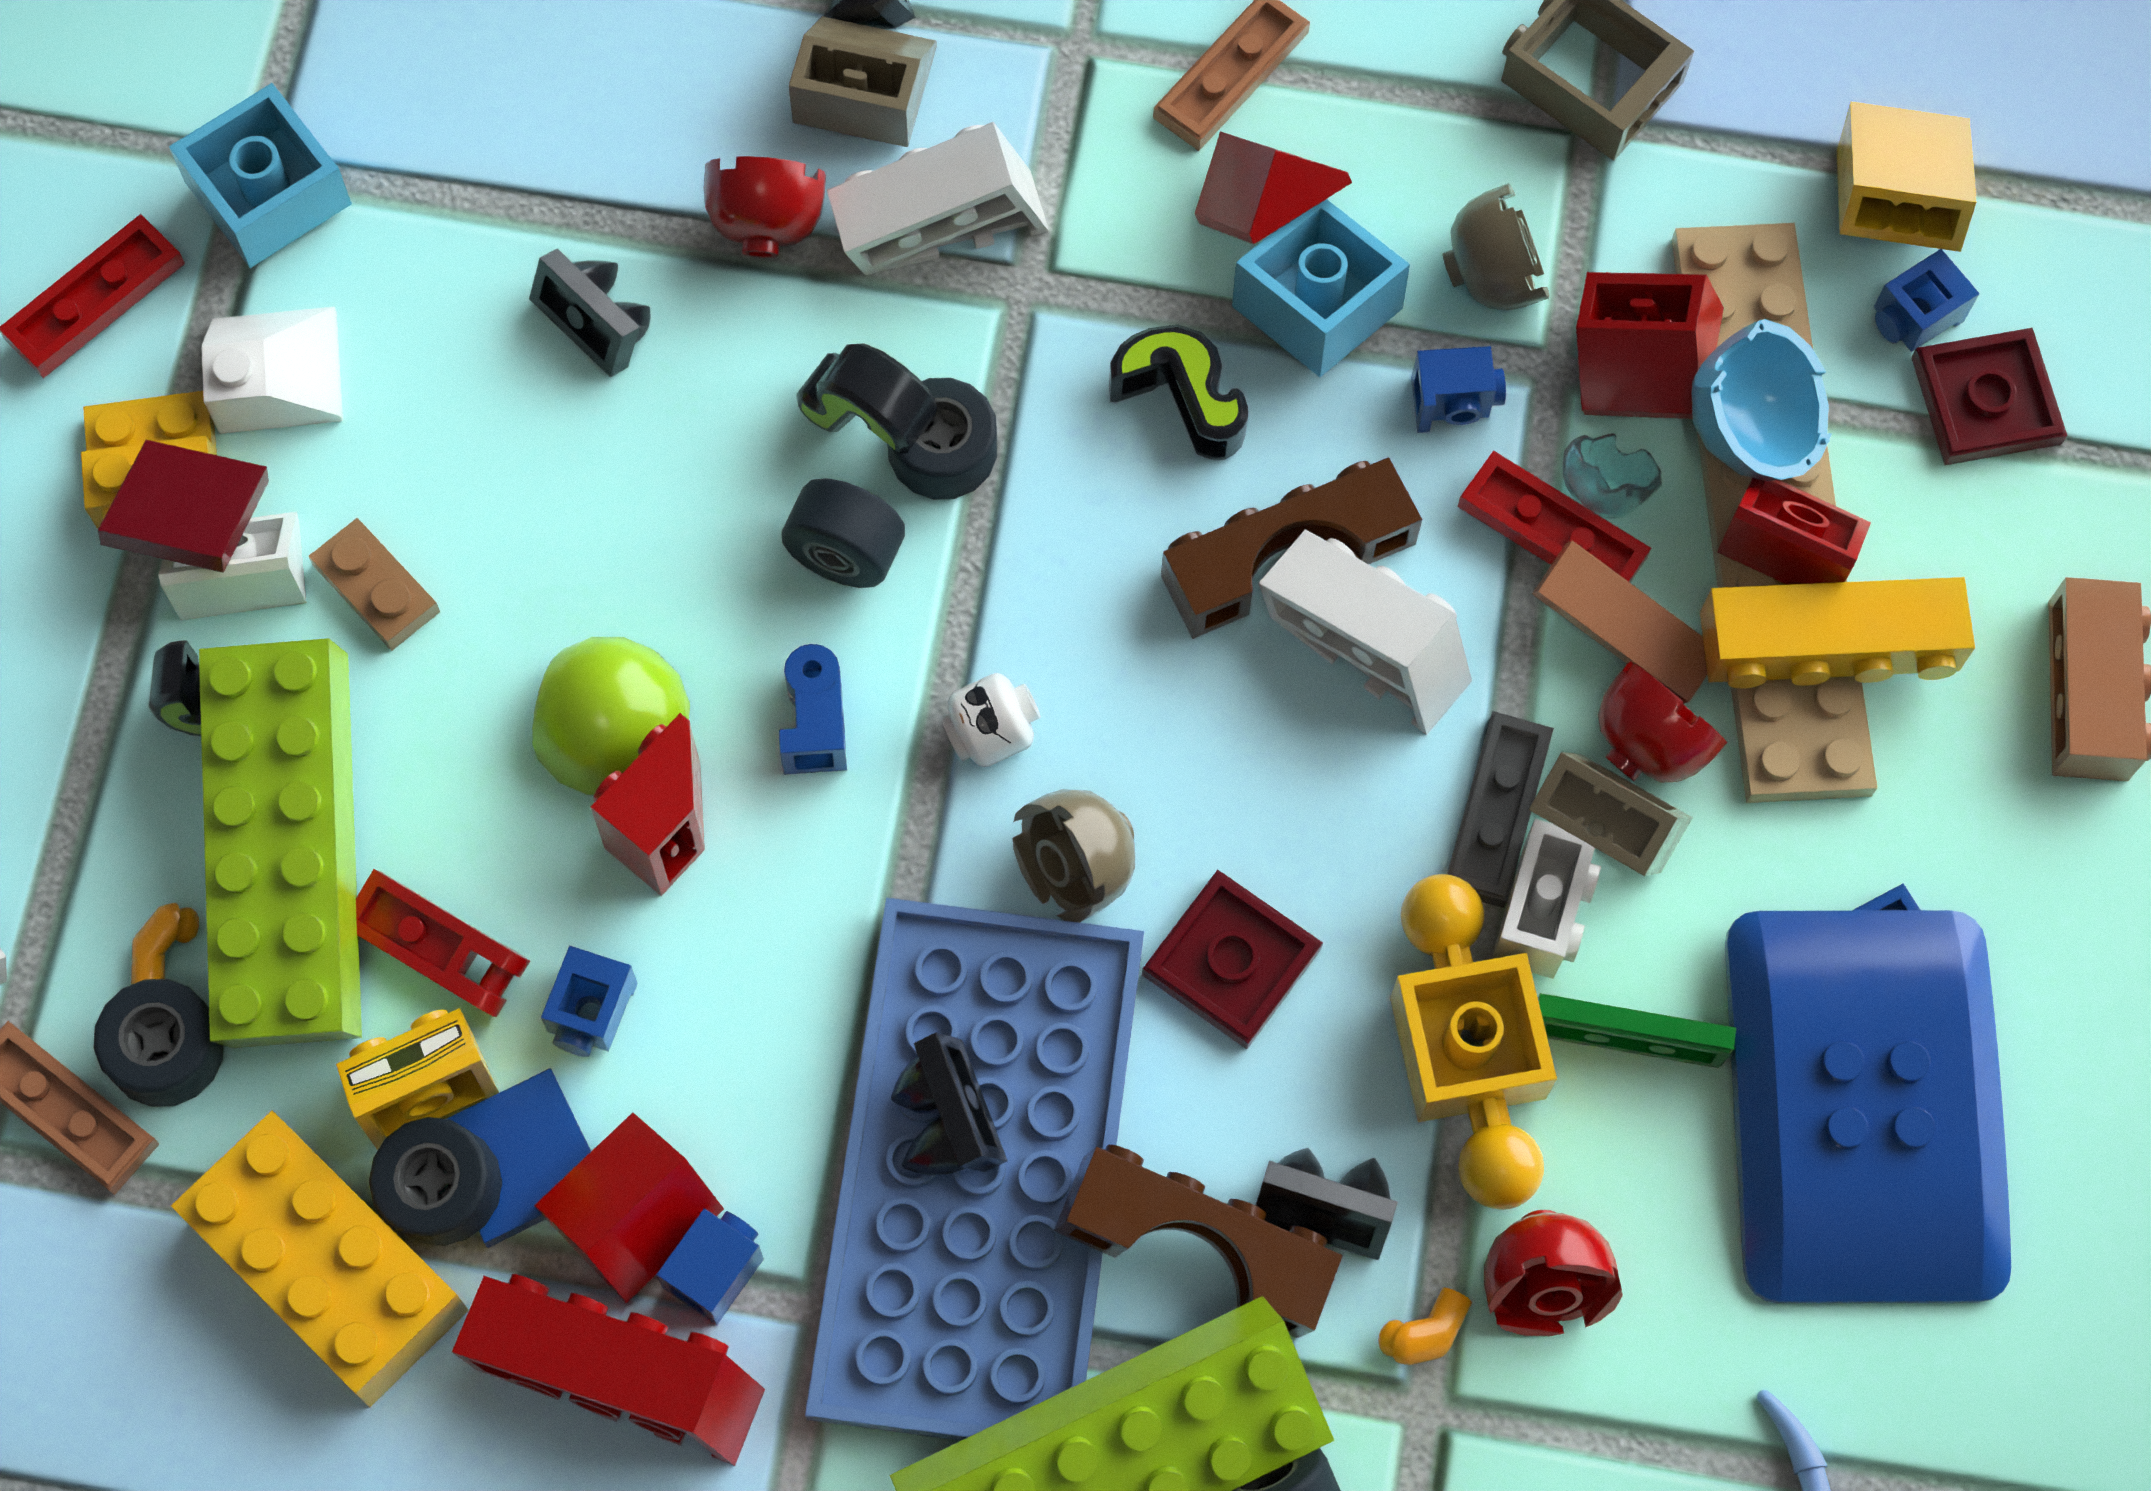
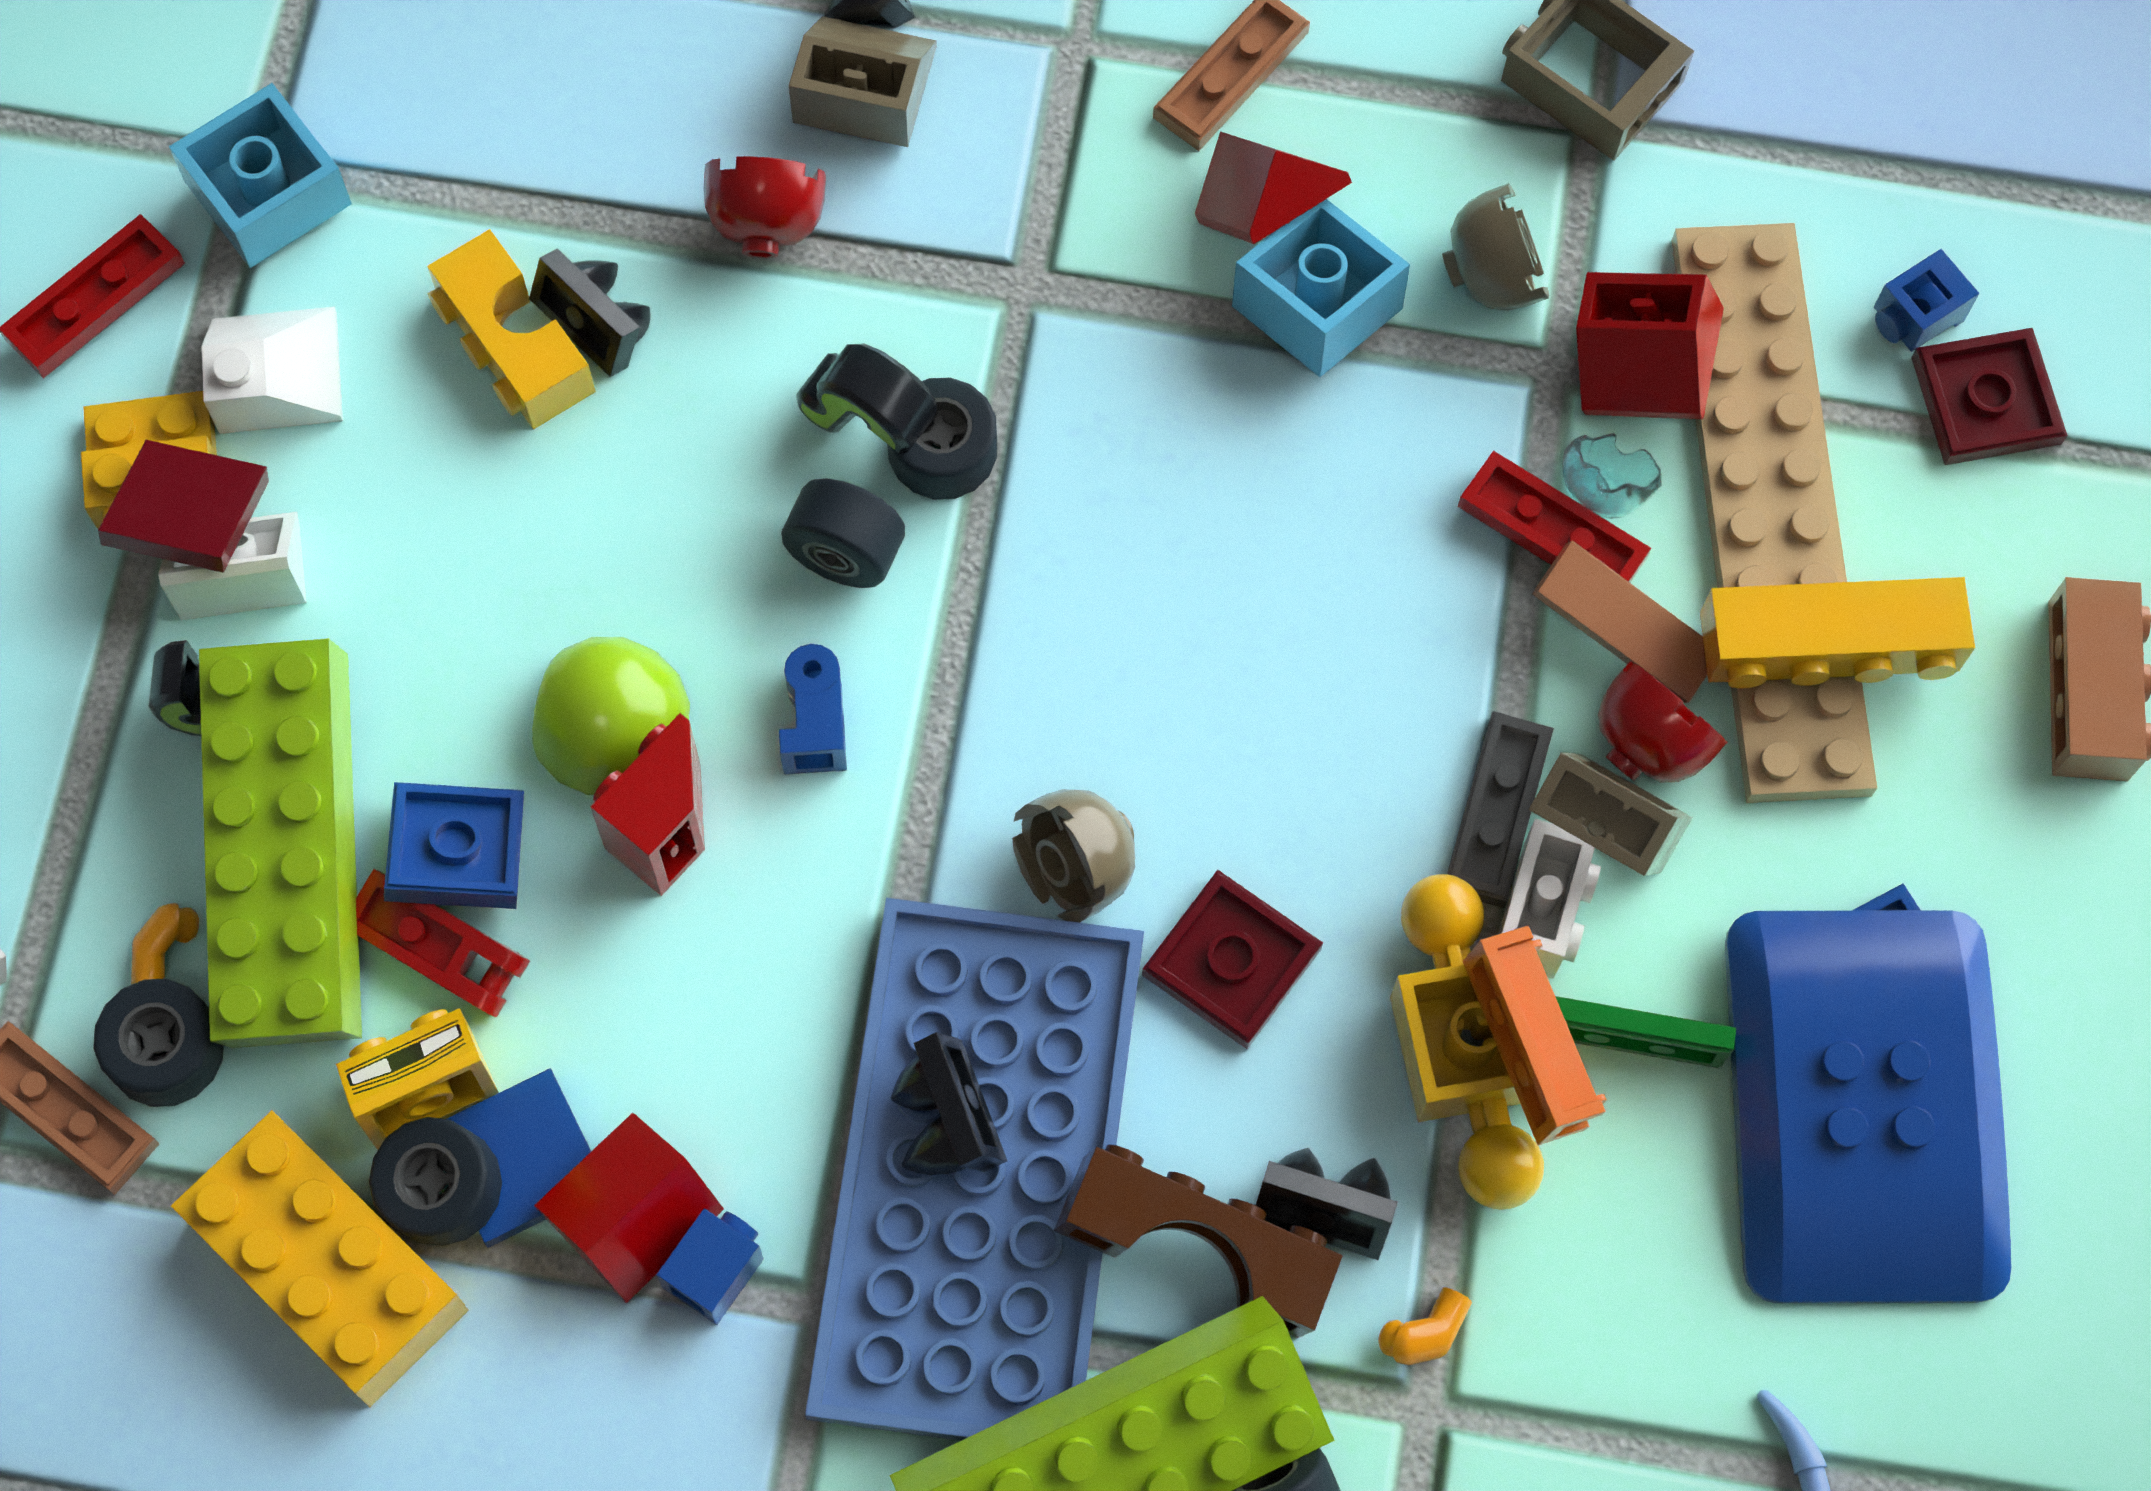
(374, 584): medium nougat plate -> none
(454, 845): none -> blue tile
(535, 370): none -> yellow arch
(581, 981): blue brick -> none
(610, 1364): red wedge -> none
(936, 199): white wedge -> none
(990, 720): white head -> none
(1193, 374): black animal -> none
(1214, 571): reddish brown arch -> none
(1373, 622): white wedge -> none
(1455, 386): blue brick -> none
(1532, 1035): none -> orange container
(1550, 1272): red cylinder -> none
(1762, 403): medium azure cylinder -> none
(1793, 535): red slope -> none
(1905, 176): yellow brick -> none

